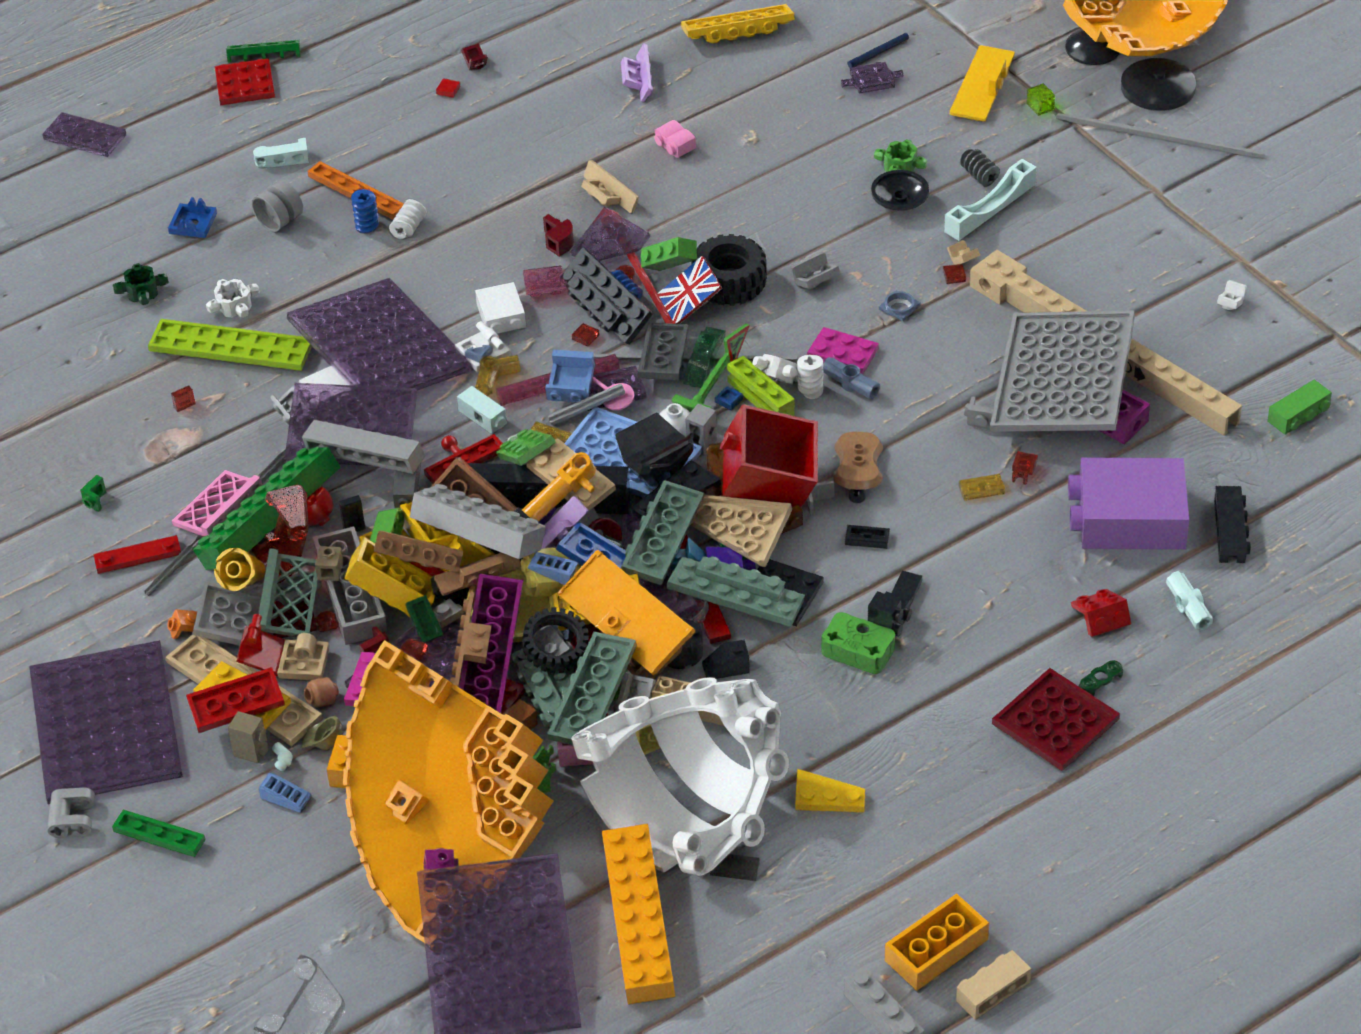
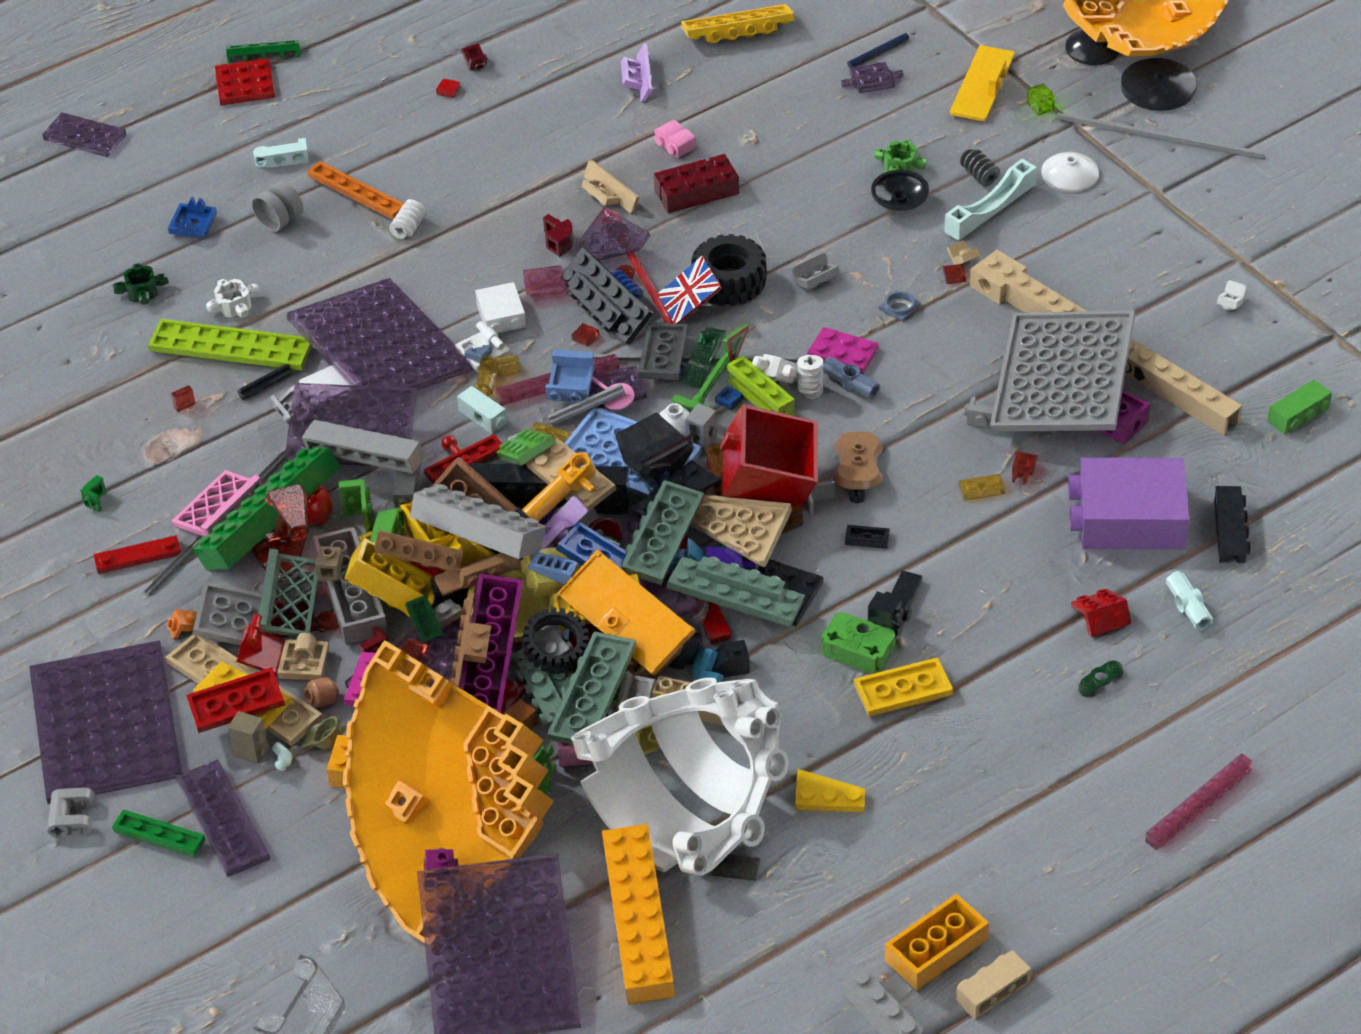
(222, 818): none -> clear purple plate
(238, 569): yellow cone -> none
(264, 381): none -> black axle
(273, 783): medium blue slope -> none
(352, 513): black tile -> none
(354, 501): none -> bright green bracket
(365, 211): blue piece -> none
(669, 254): bright green brick -> none
(696, 183): none -> dark red piece
(704, 663): none -> dark azure tile
(903, 687): none -> yellow plate
(1055, 719): dark red plate -> none
(1070, 172): none -> white dish
(1198, 801): none -> clear pink piece

